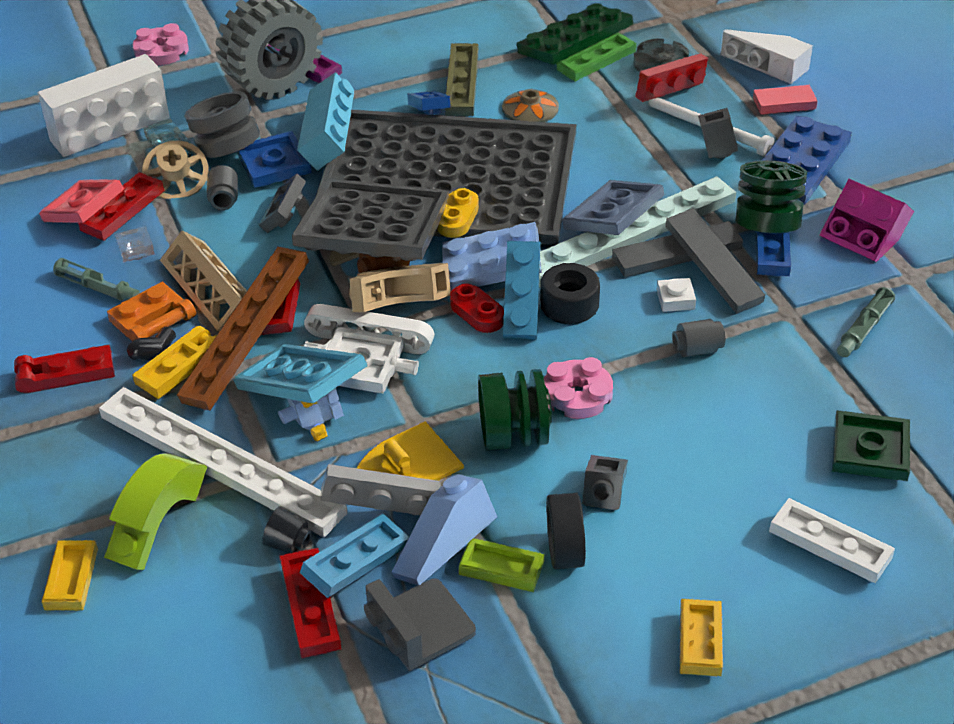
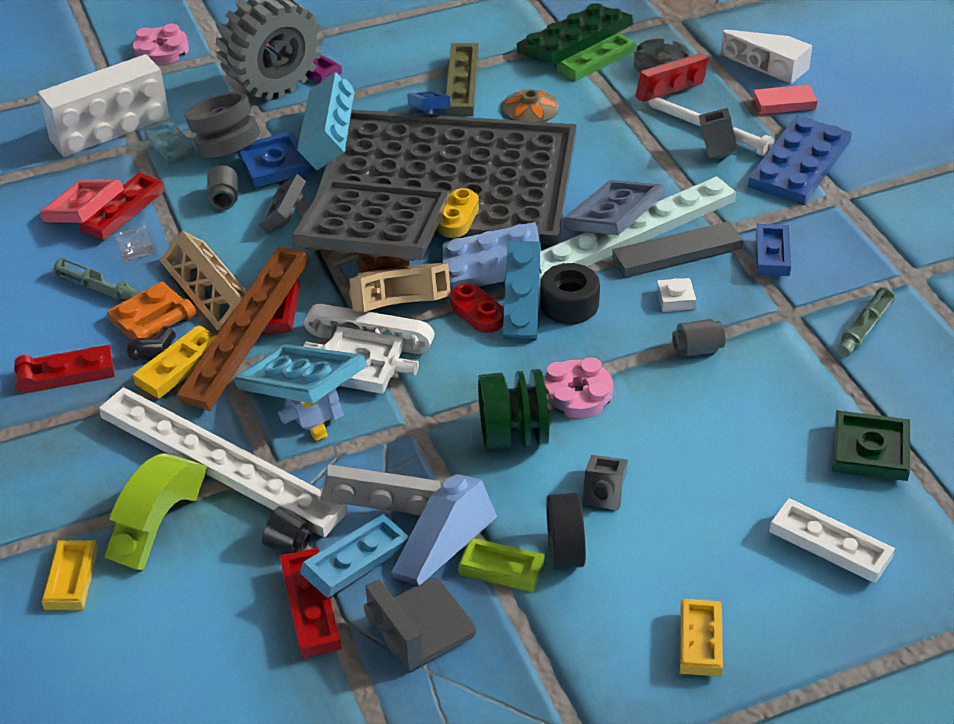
(175, 166): tan wheel -> none
(413, 454): yellow shield -> none
(715, 260): dark grey tile -> none
(771, 196): dark green wheel -> none
(866, 221): dark pink slope -> none

